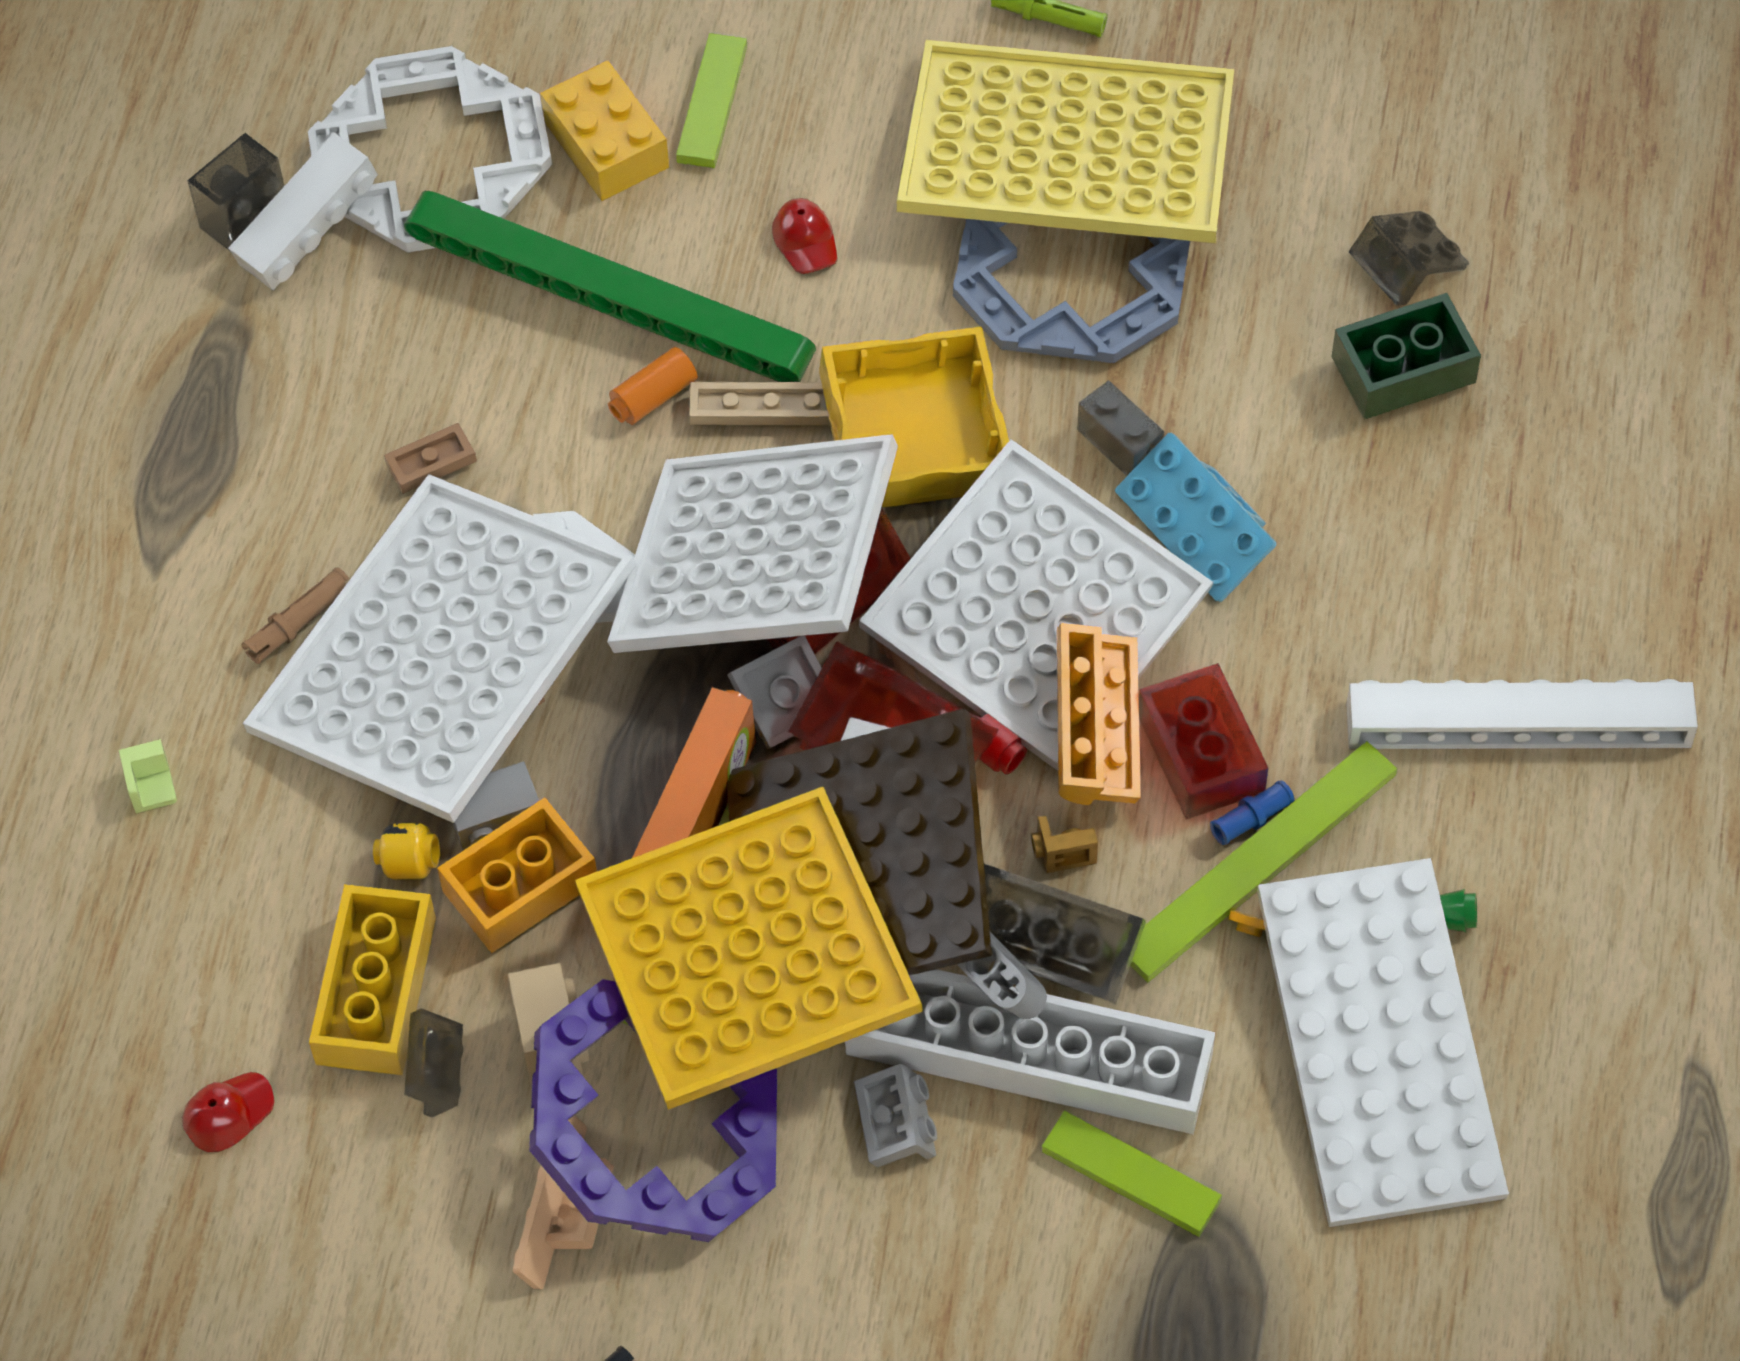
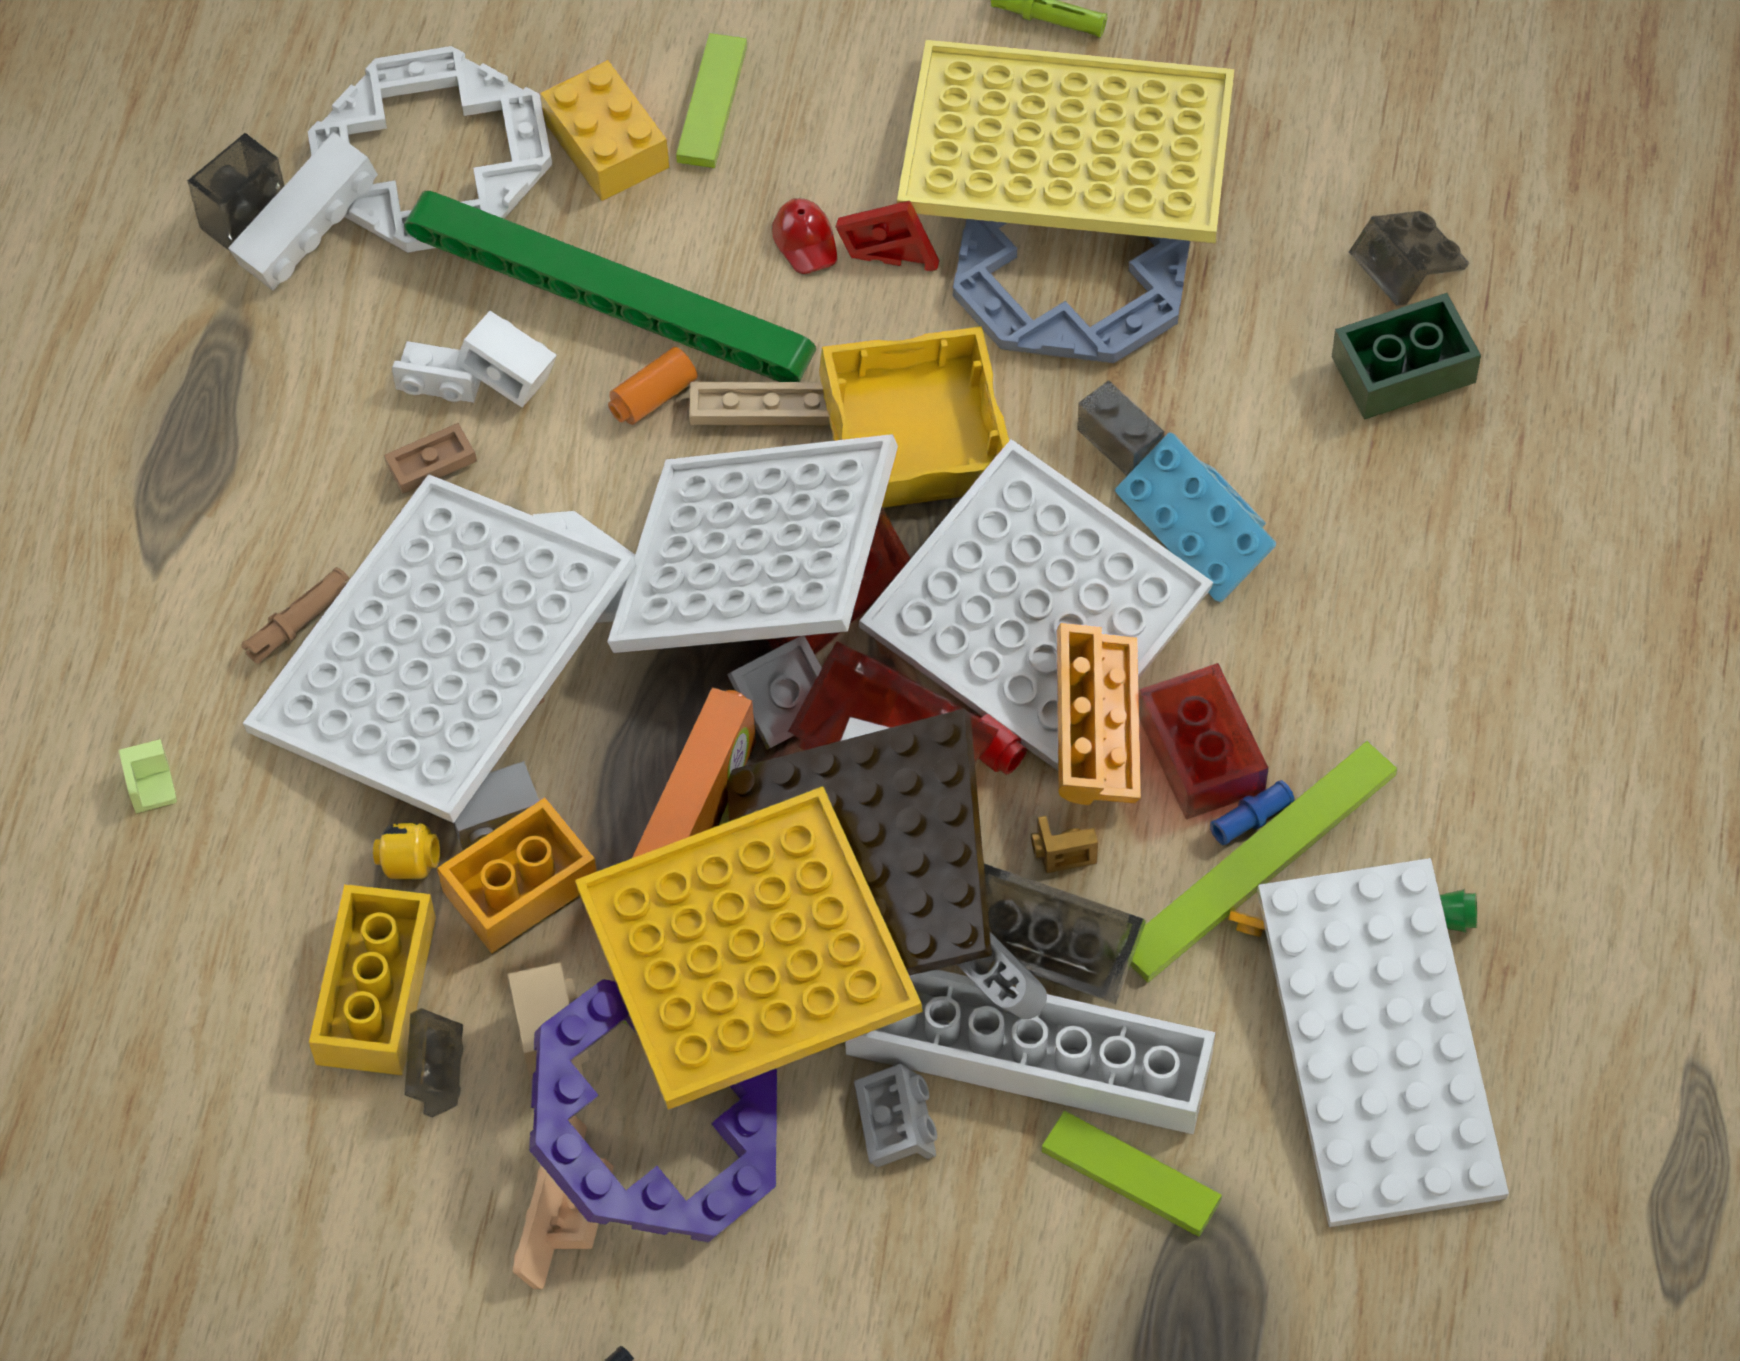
(238, 1109): red cap -> none
(434, 372): none -> white bracket
(506, 358): none -> white brick
(888, 236): none -> red wing
(1521, 714): white brick -> none

